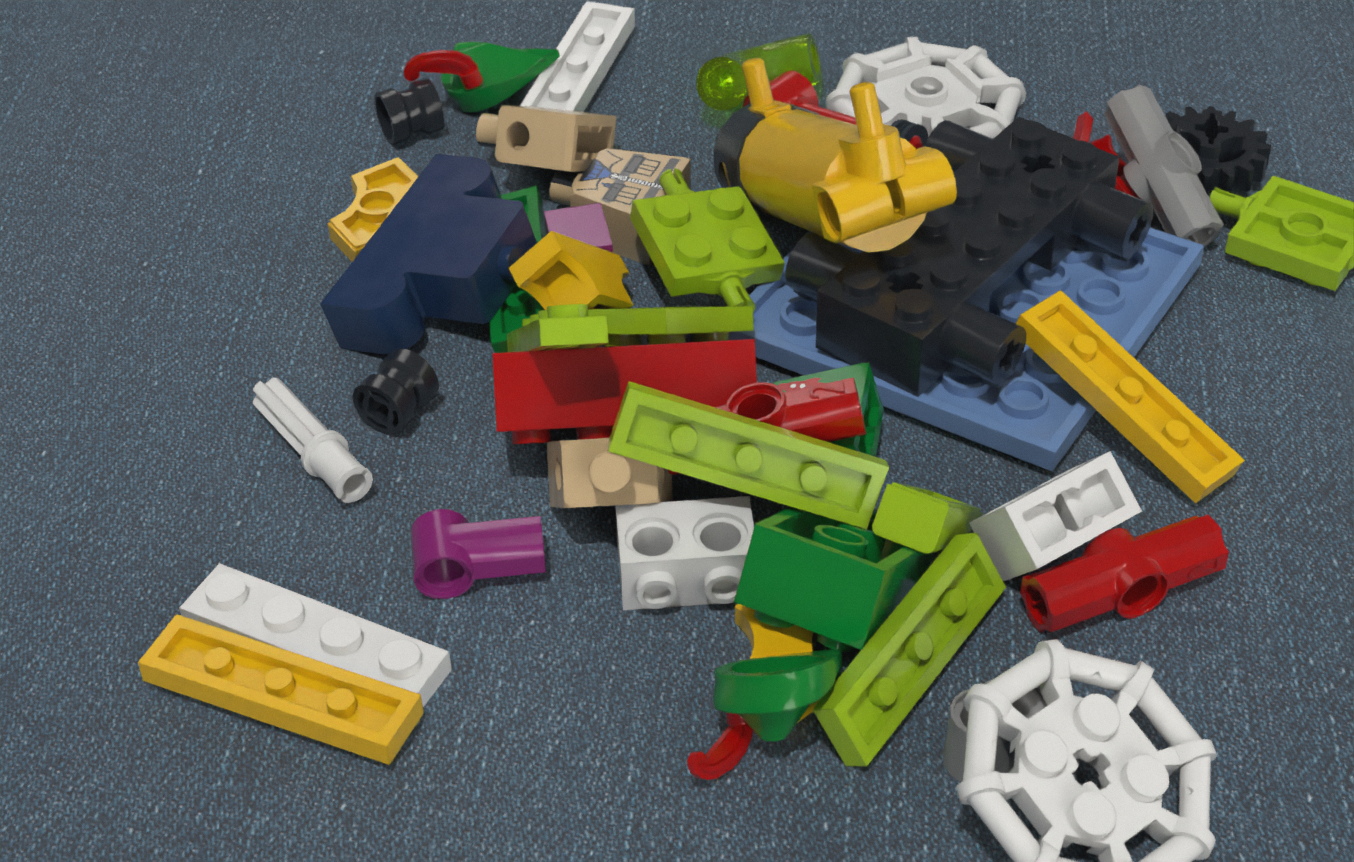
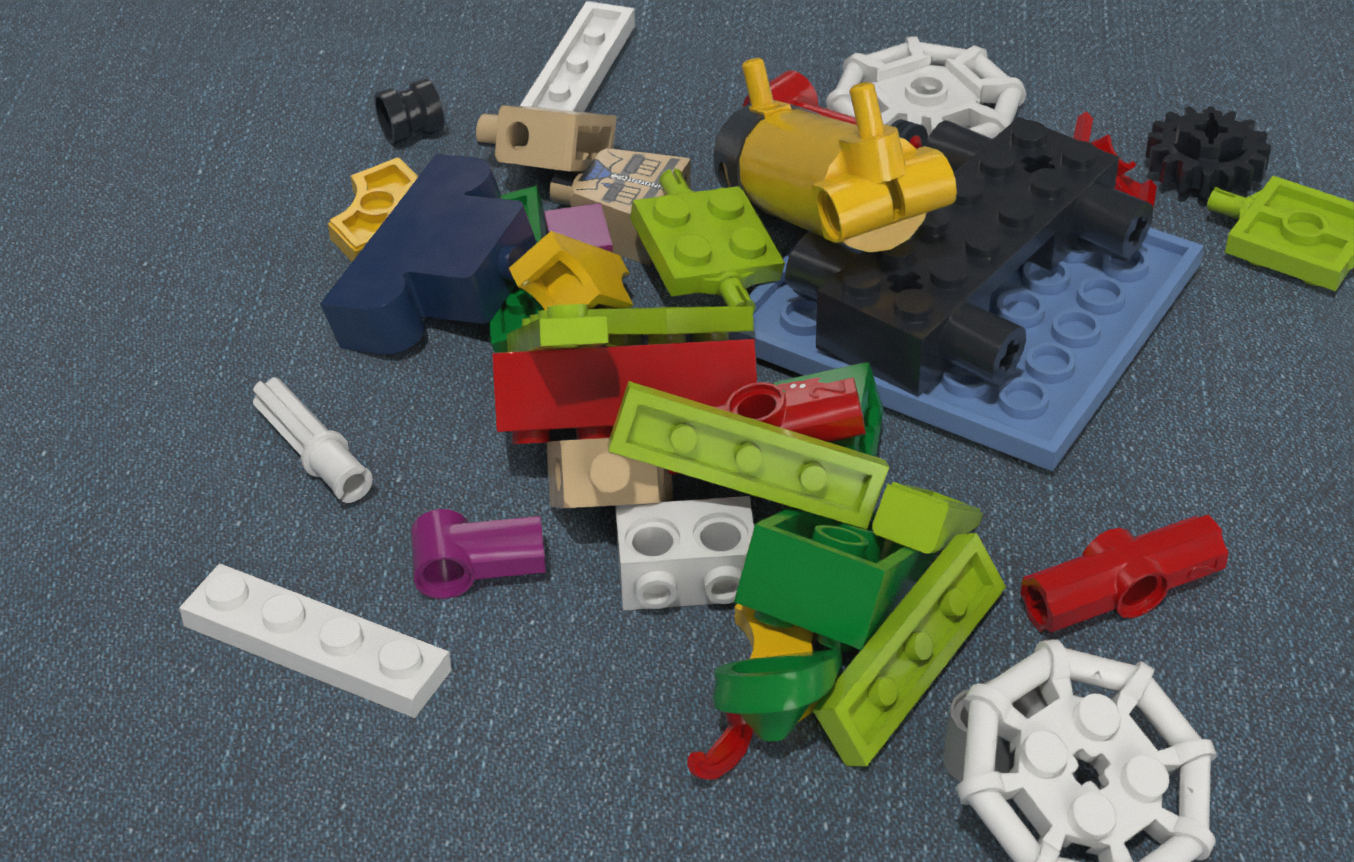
(282, 688): yellow plate -> none
(388, 397): black wheel -> none
(481, 72): green piece -> none
(722, 79): clear neon green cylinder -> none
(1056, 516): white brick -> none
(1129, 396): yellow plate -> none
(1162, 166): light grey piece -> none

